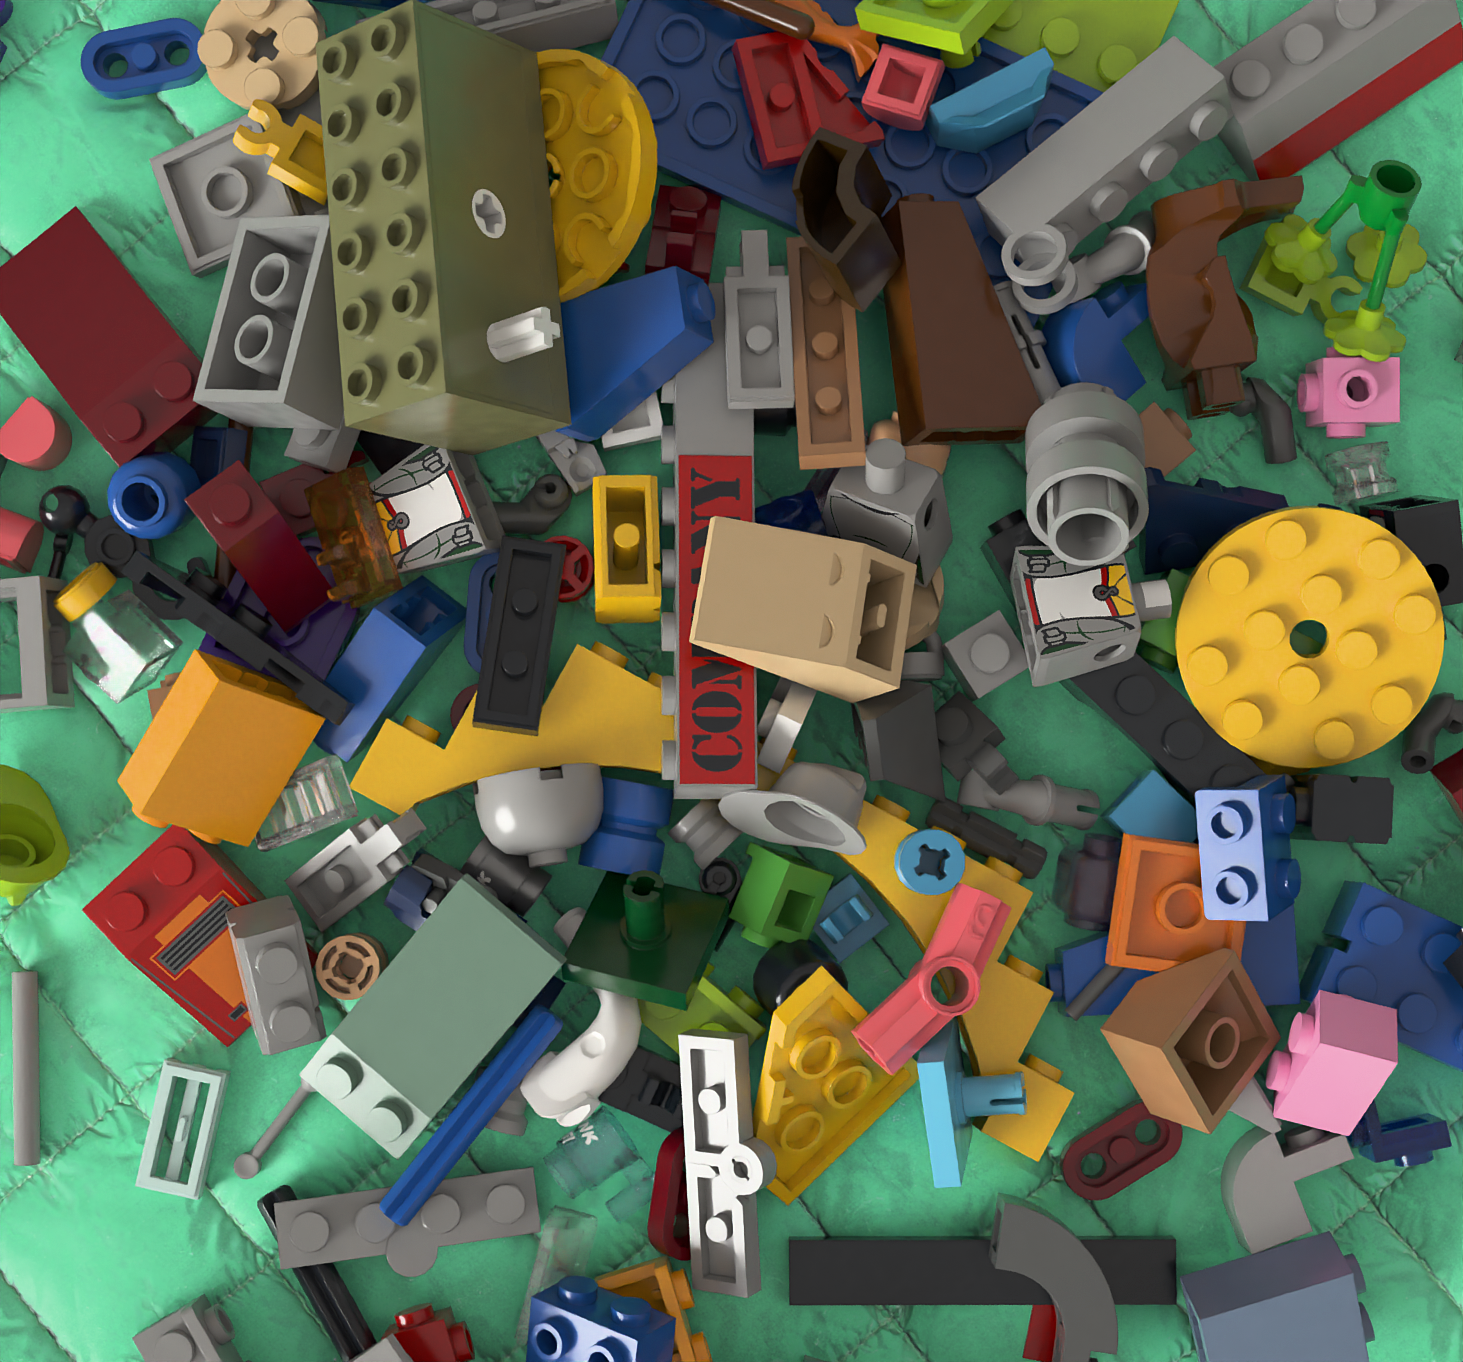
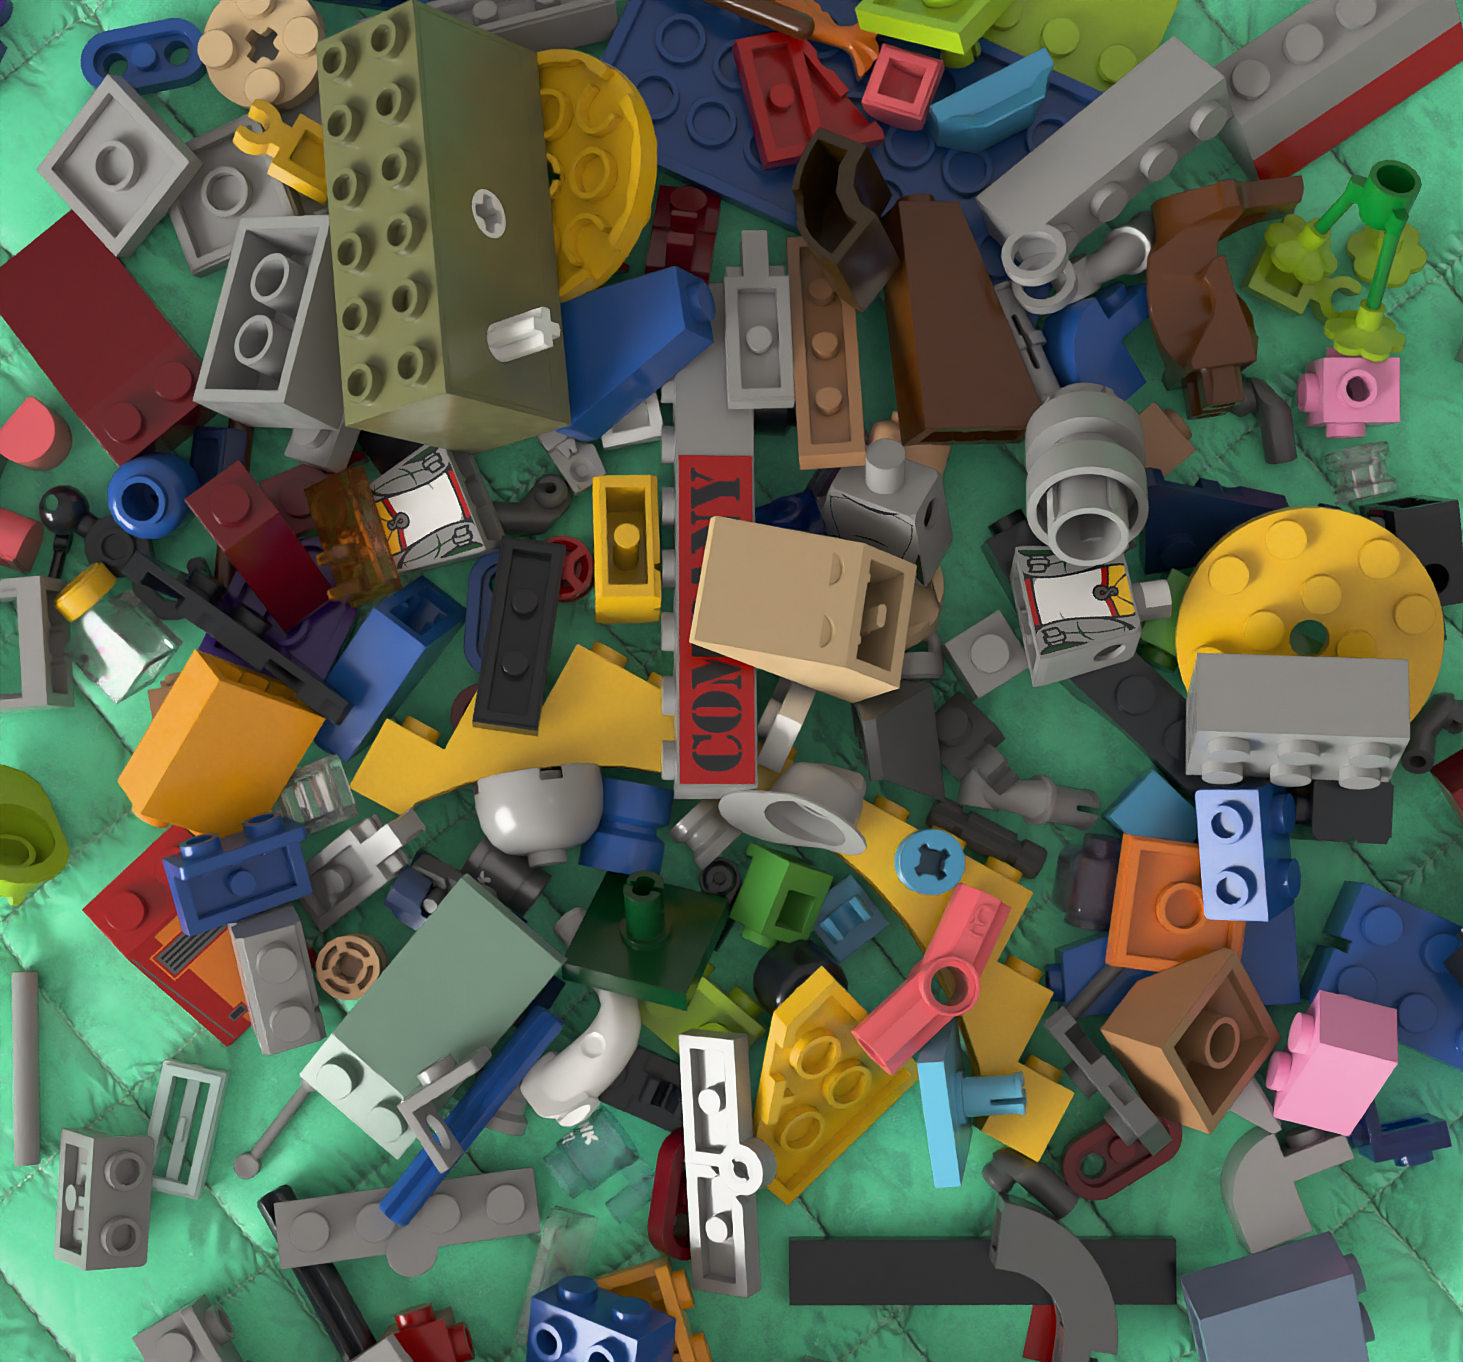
(103, 1199): none -> light grey bracket
(119, 166): none -> light grey plate
(237, 874): none -> blue bracket
(420, 1110): none -> light grey bracket
(1035, 1177): none -> dark grey arm
(1094, 1073): none -> dark grey wing
(1297, 719): none -> light grey brick

